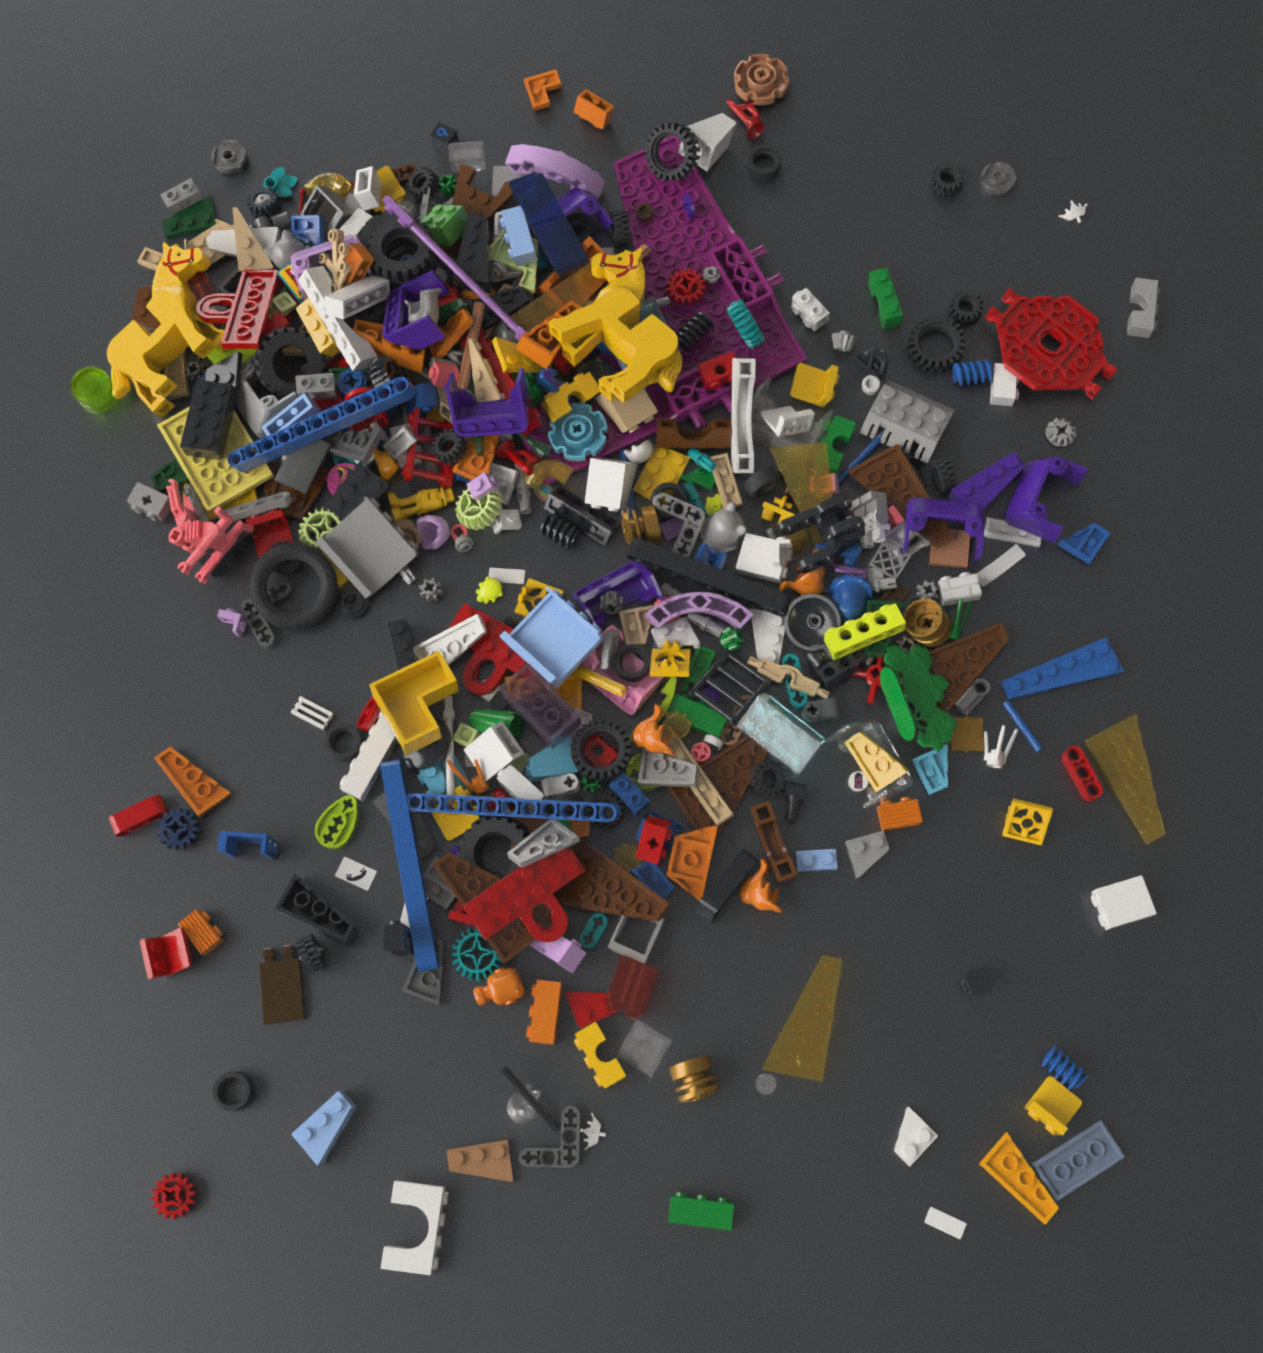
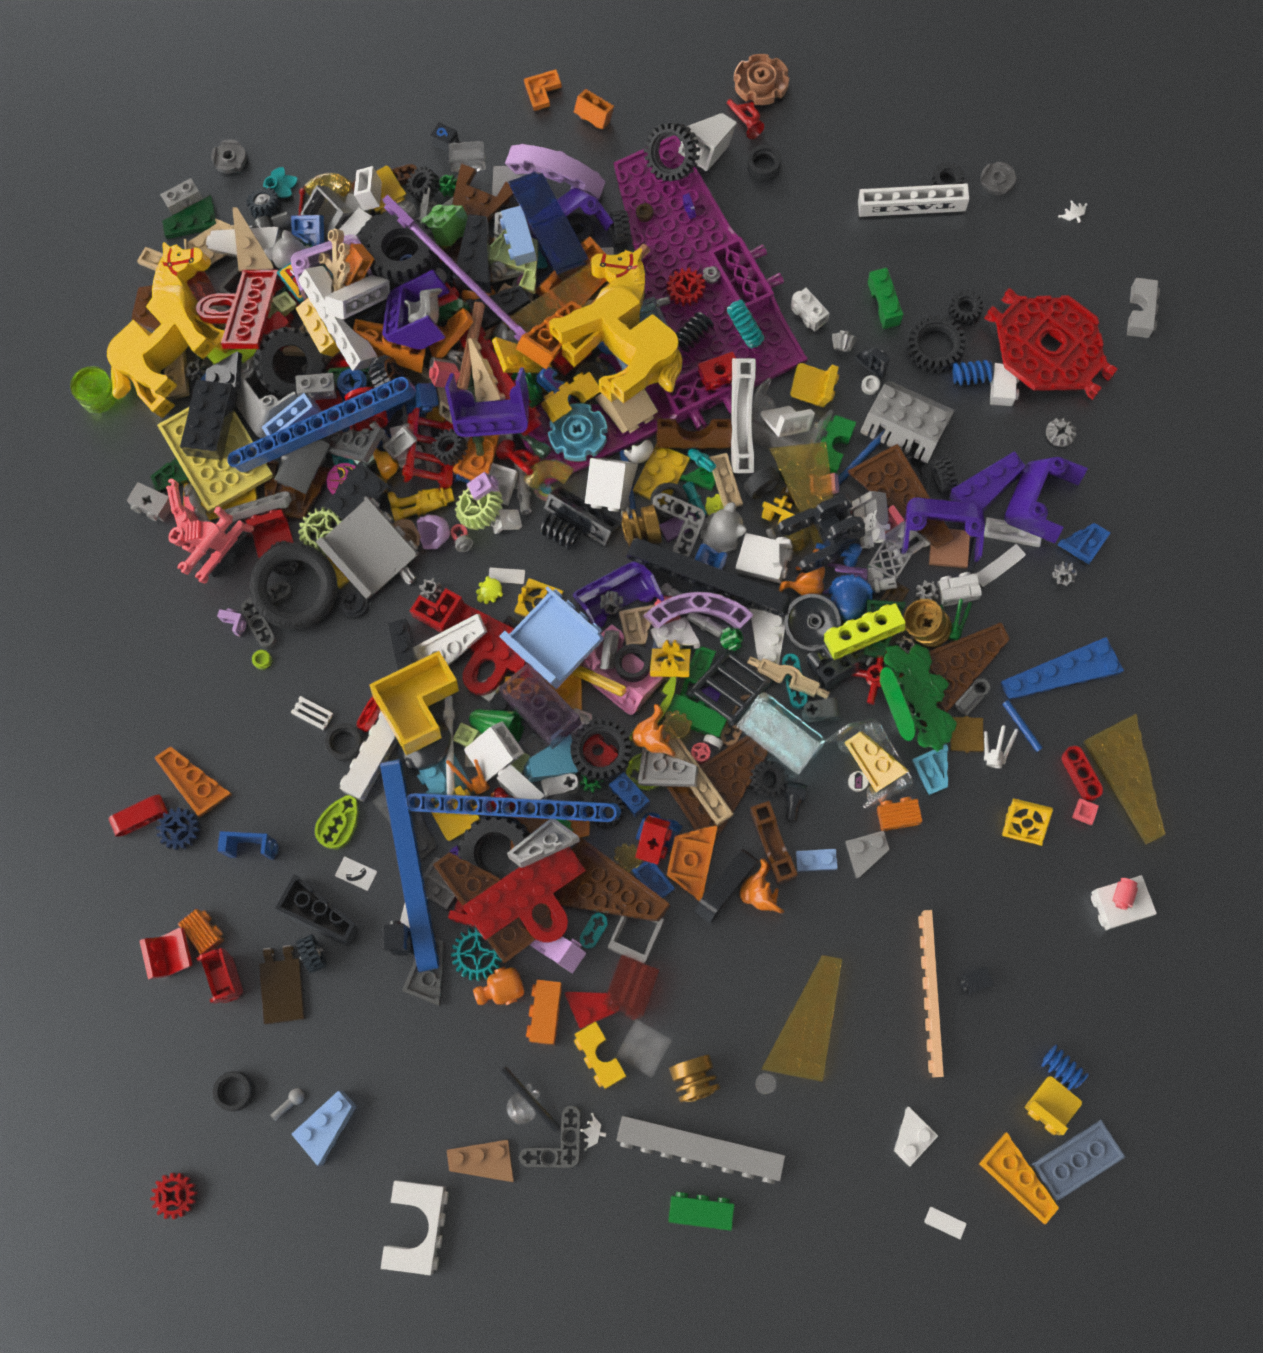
(221, 976): none -> red piece
(261, 659): none -> lime tile
(295, 1097): none -> light grey bar
(438, 615): none -> red brick
(700, 1148): none -> light grey brick
(913, 200): none -> white brick
(931, 1003): none -> light nougat plate
(1064, 573): none -> light grey gear
(1085, 811): none -> coral plate
(1125, 893): none -> coral brick

